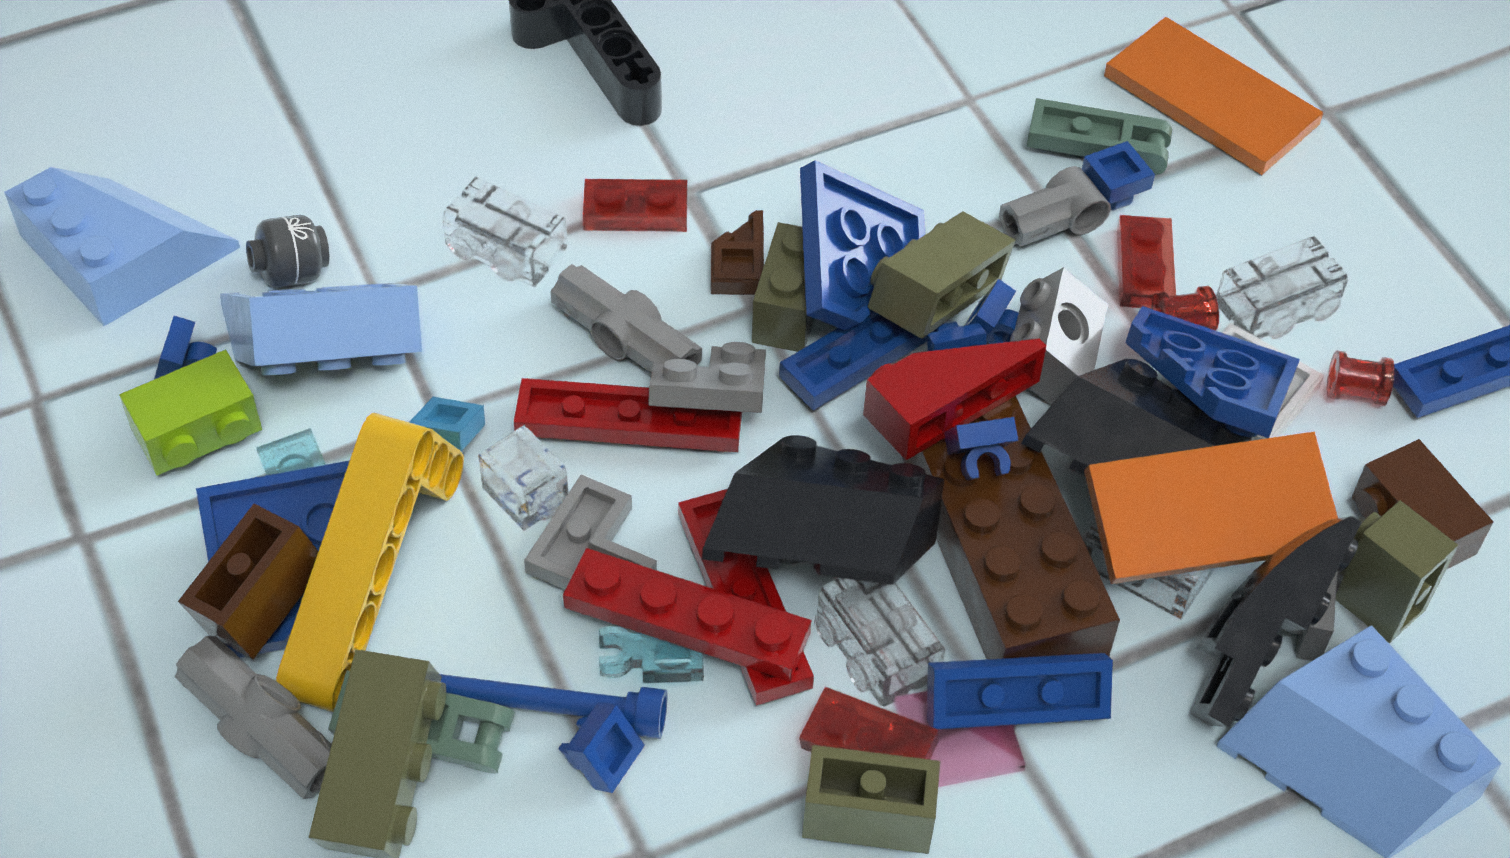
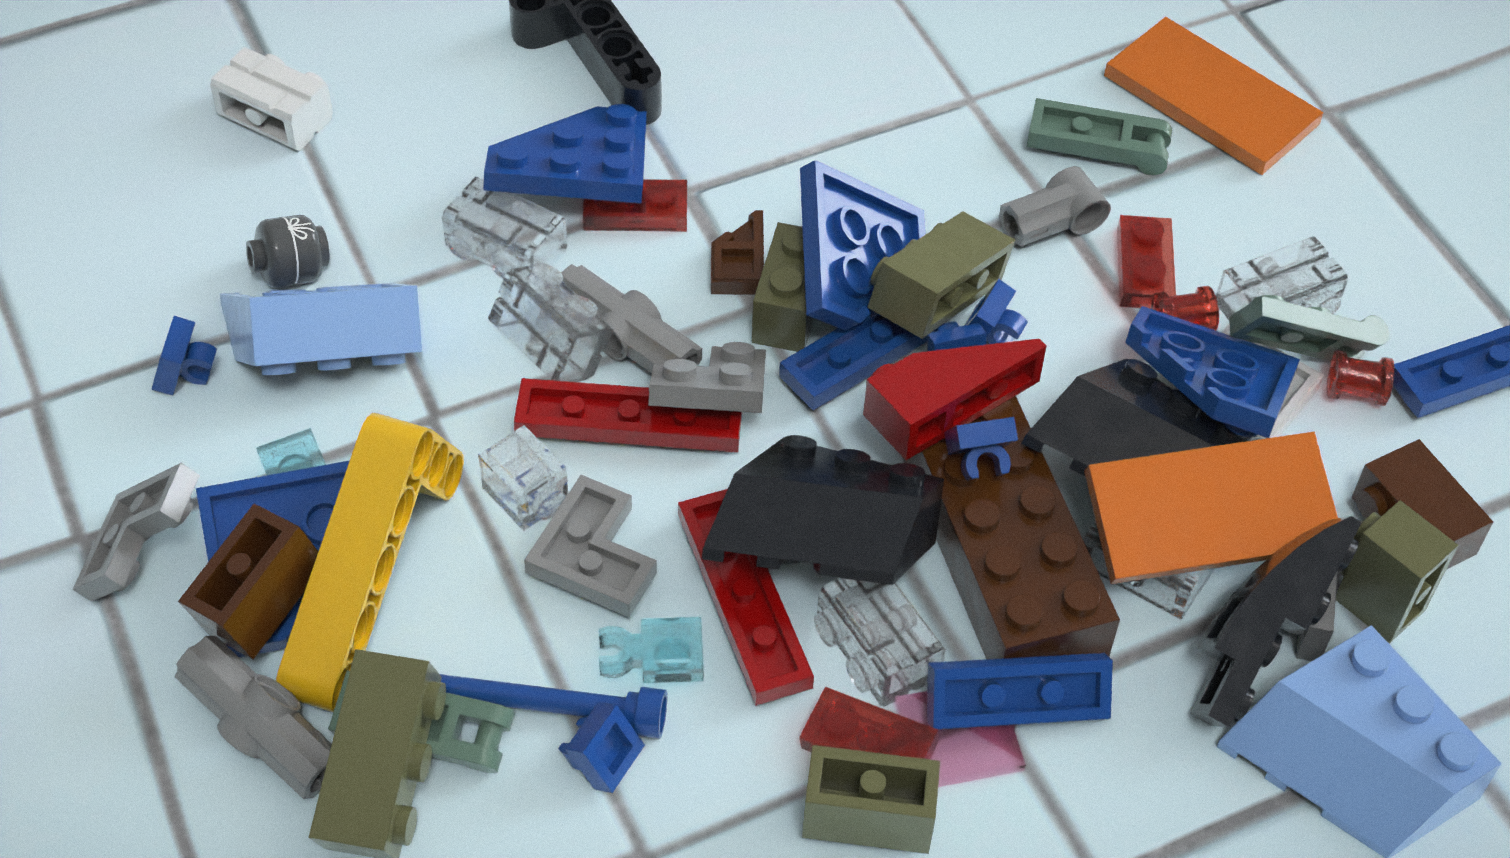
(110, 240): light blue wedge -> none
(132, 520): none -> light grey plate
(191, 412): lime brick -> none
(272, 98): none -> white brick
(452, 419): dark azure plate -> none
(550, 322): none -> clear brick
(580, 157): none -> blue plate
(687, 614): red plate -> none
(1068, 322): light grey brick -> none
(1118, 174): blue tile -> none
(1306, 329): none -> sand green plate

